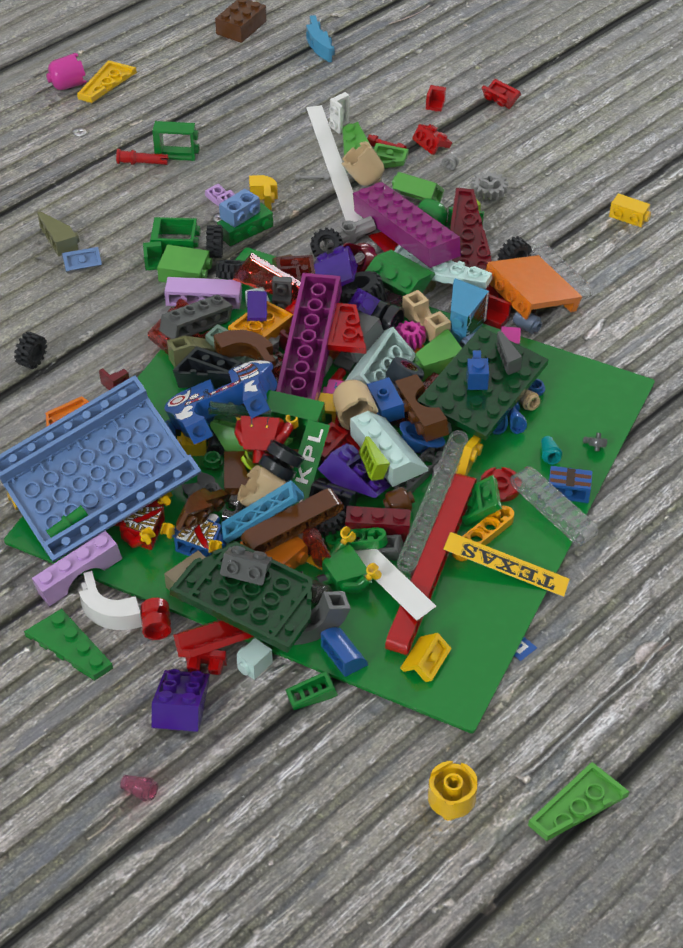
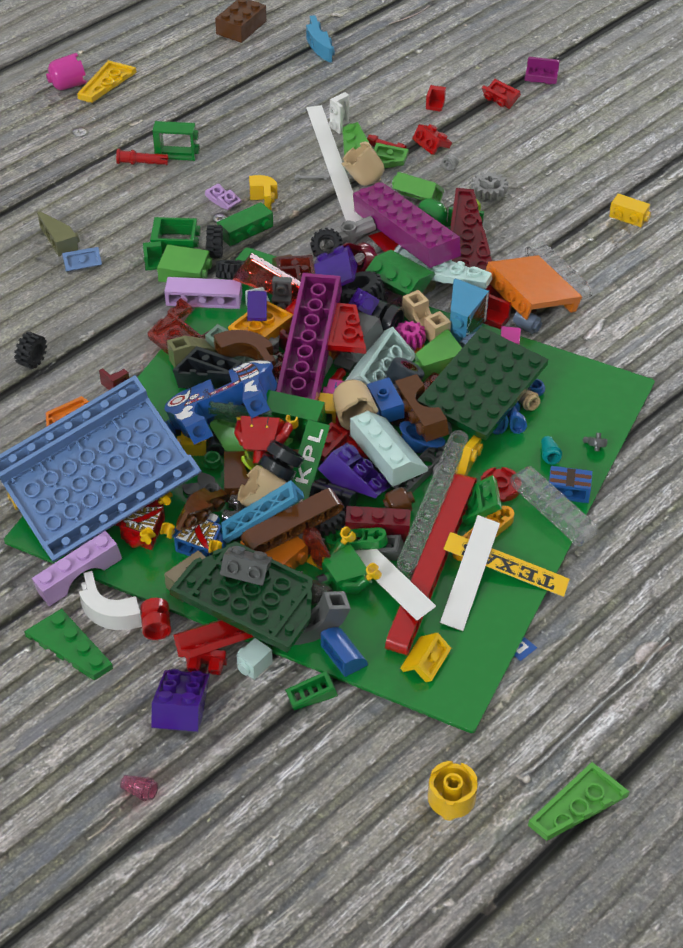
(65, 522): green pin -> none
(196, 317): dark grey brick -> none
(239, 207): medium blue brick -> none
(373, 460): lime slope -> none
(470, 573): none -> white sticker
(477, 372): blue brick -> none
(510, 356): dark grey slope -> none
(515, 249): black tyre -> none
(542, 70): none -> magenta bracket

